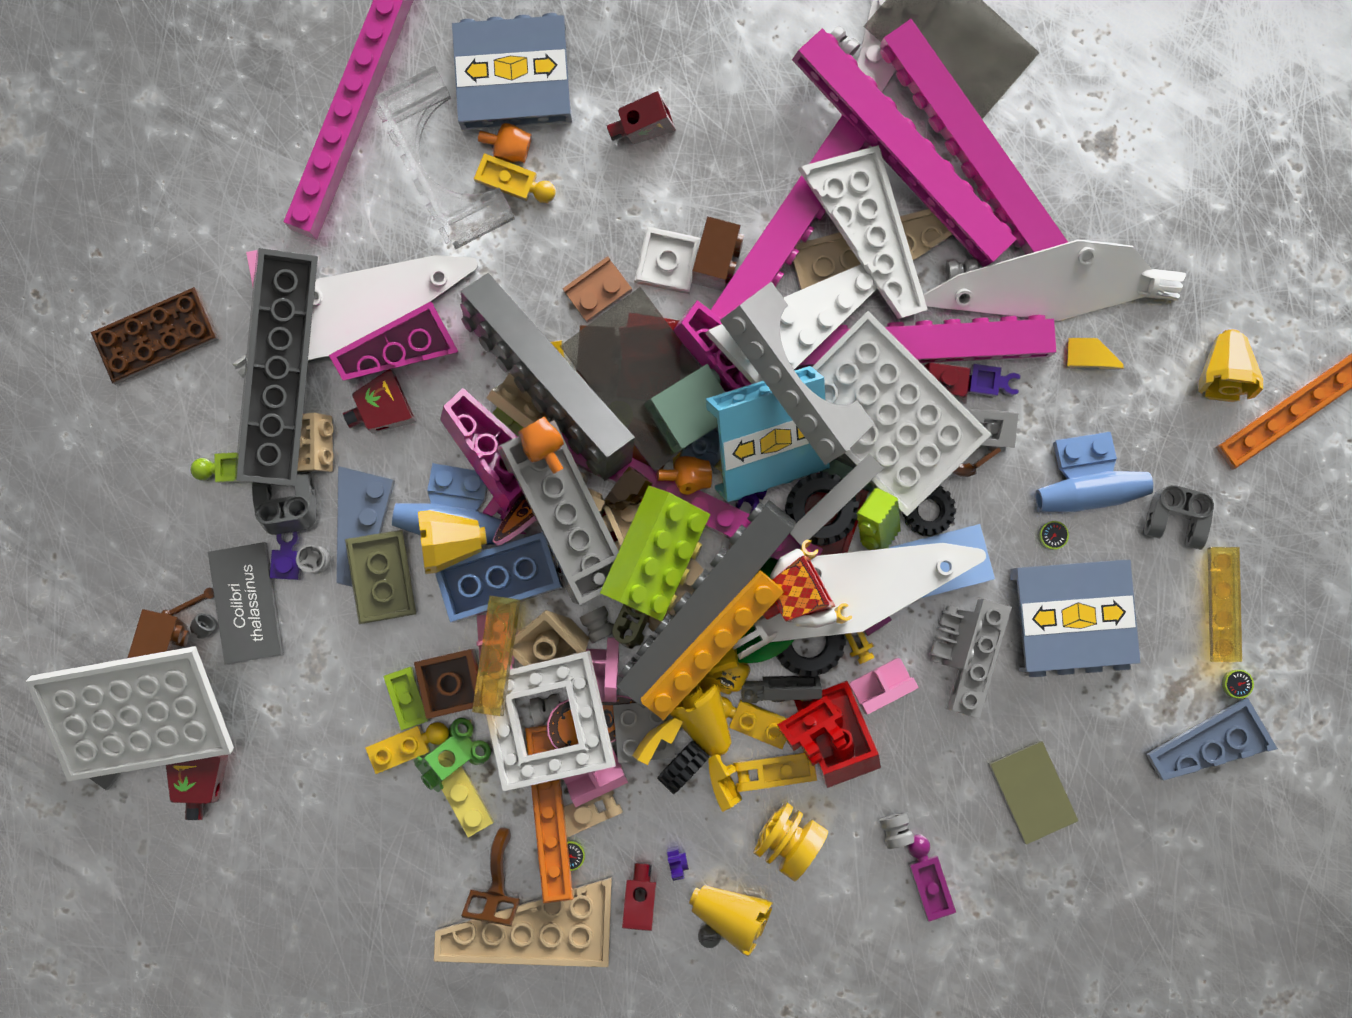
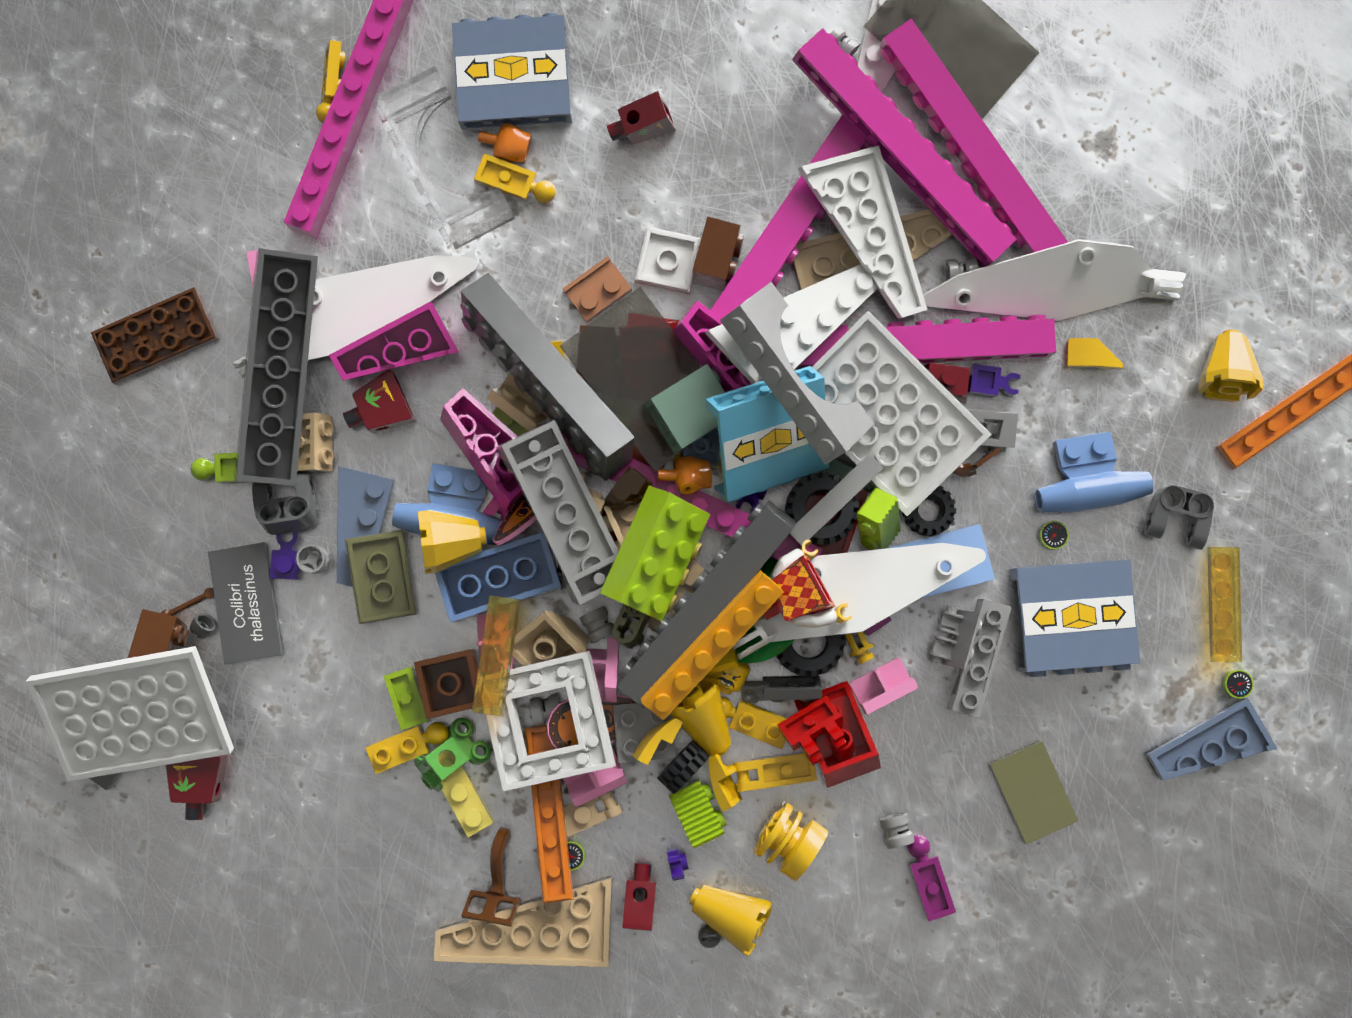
(333, 62): none -> yellow plate
(541, 442): orange piece -> none
(697, 813): none -> lime brick

